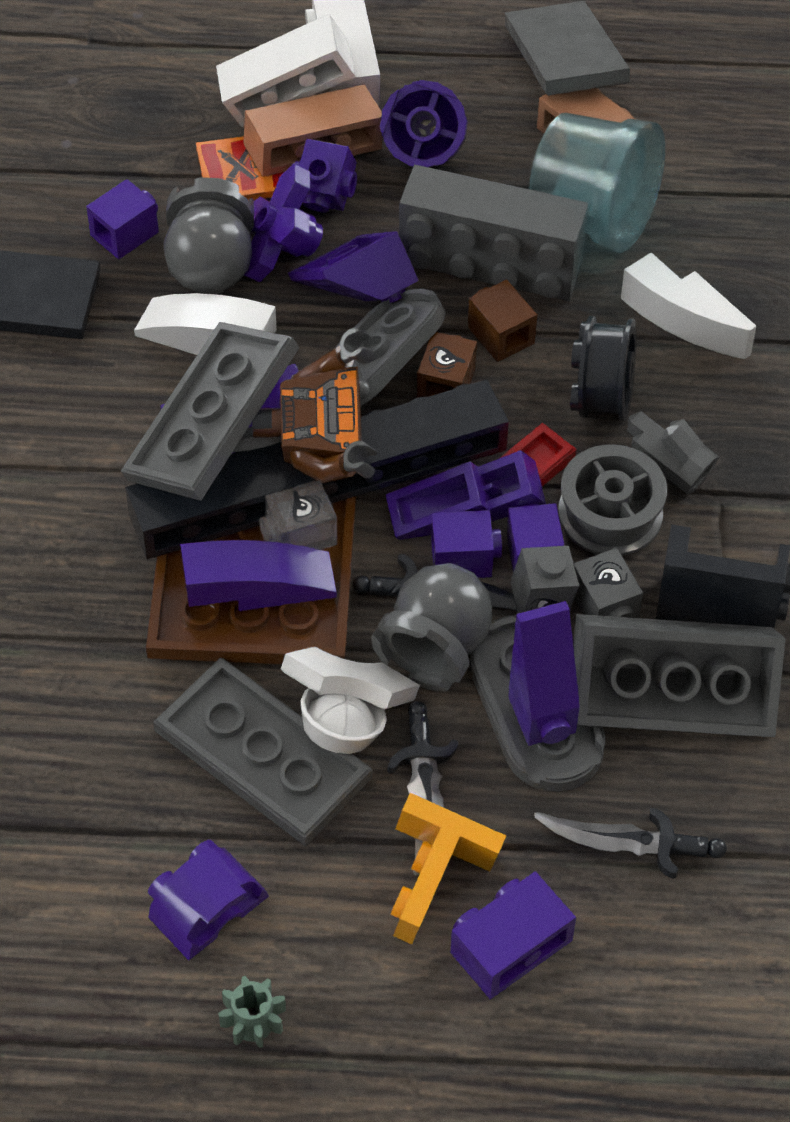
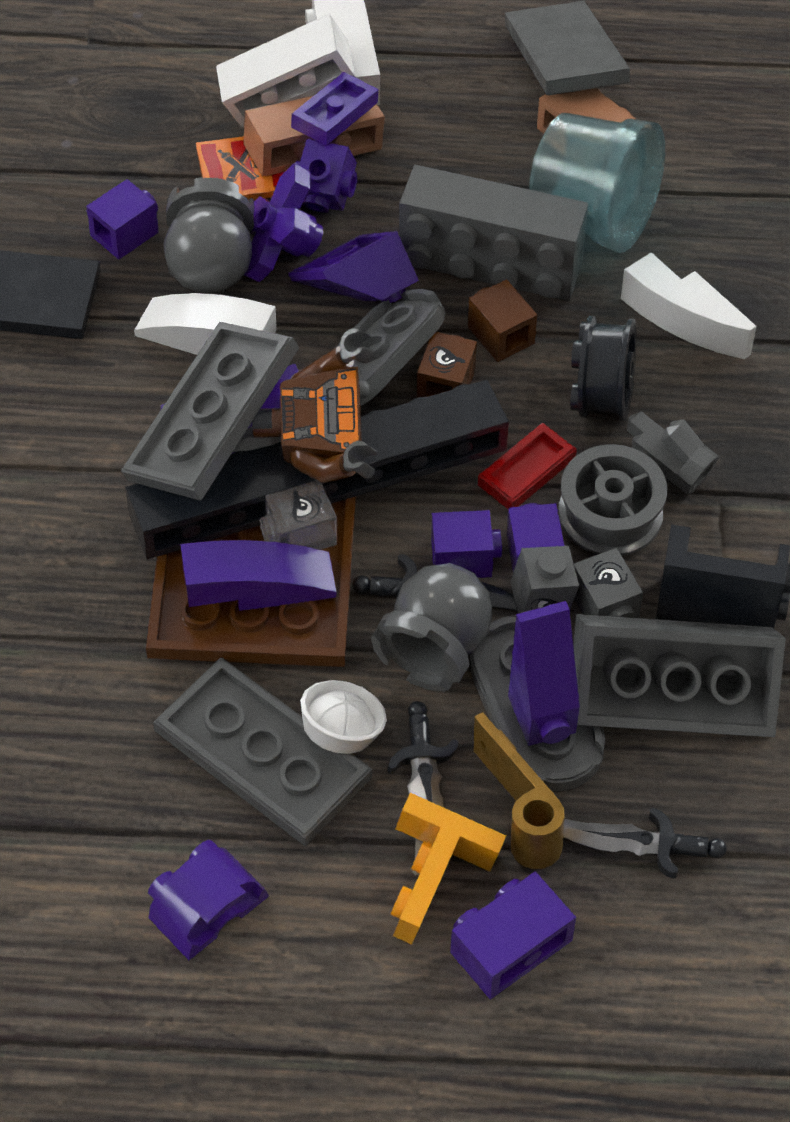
(252, 1027): sand green gear -> none
(334, 108): none -> dark purple plate
(336, 675): white tile -> none
(405, 116): dark purple cylinder -> none
(491, 487): dark purple slope -> none
(537, 812): none -> pearl gold door

